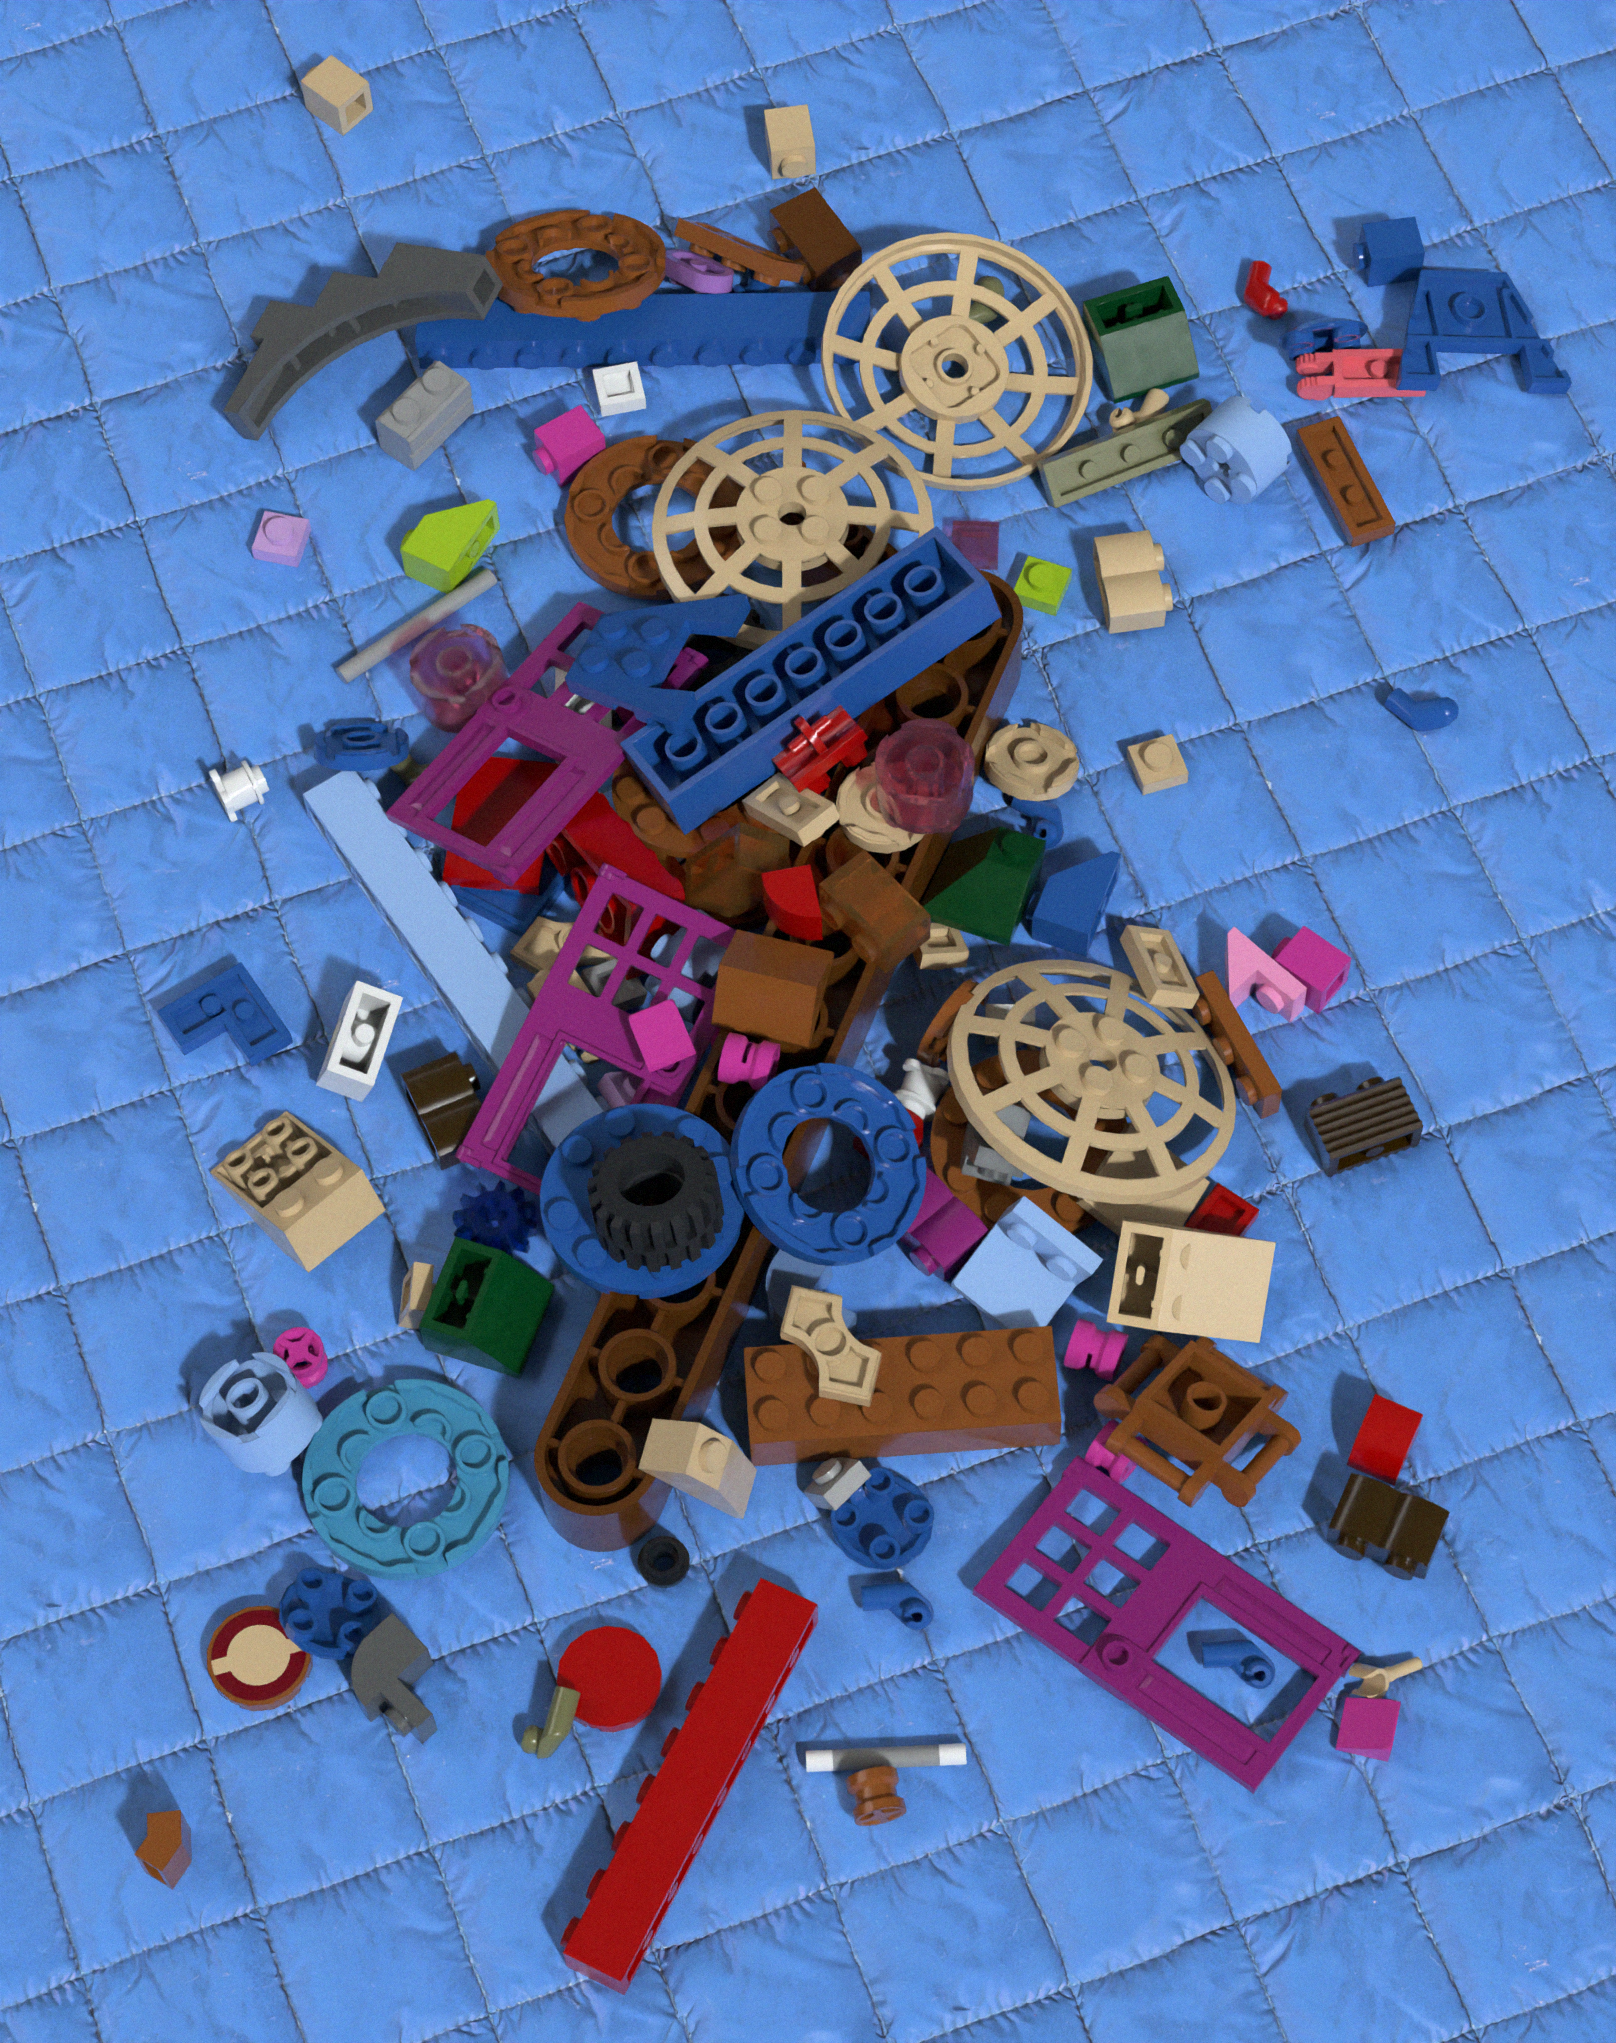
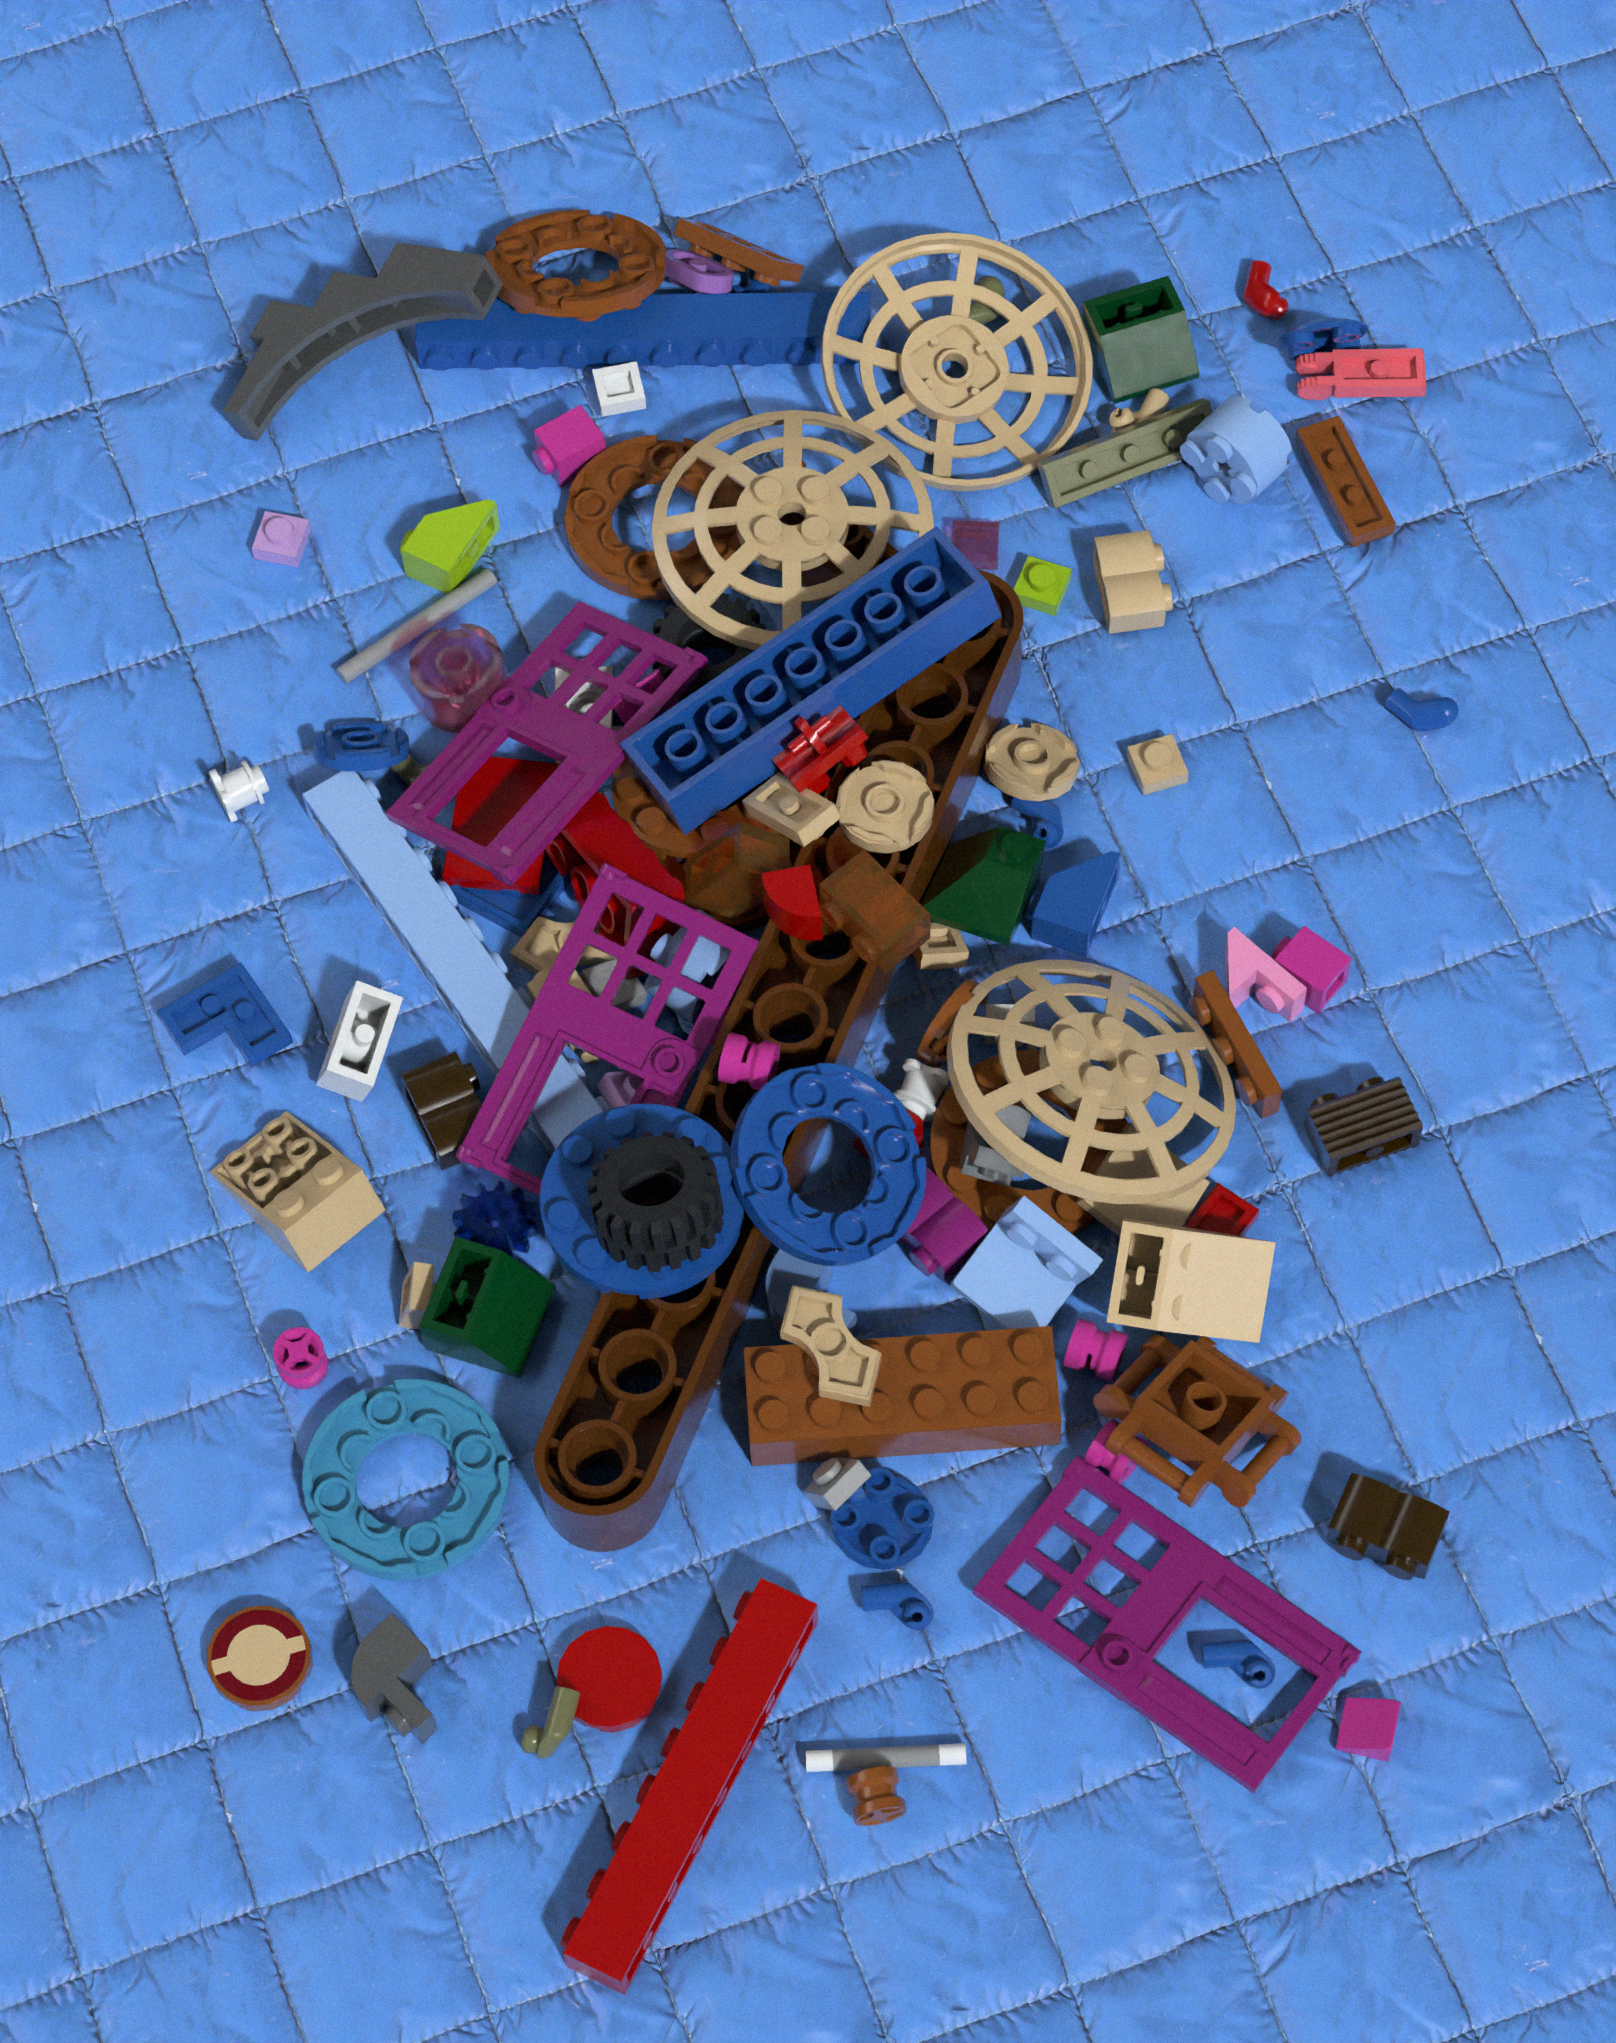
(166, 1848): dark orange piece -> none
(259, 1413): light blue brick -> none
(328, 1613): blue dish -> none
(336, 95): tan brick -> none
(425, 415): light grey brick -> none
(635, 650): blue wing -> none
(661, 1035): dark pink slope -> none
(663, 1547): black plate -> none
(699, 1464): tan slope -> none
(771, 988): dark orange slope -> none
(790, 142): tan brick -> none
(815, 237): reddish brown brick -> none
(924, 777): clear pink brick -> none
(1159, 967): tan plate -> none
(1377, 1679): tan hand -> none
(1385, 1439): red brick -> none
(1389, 251): blue brick -> none
(1477, 316): blue wing -> none

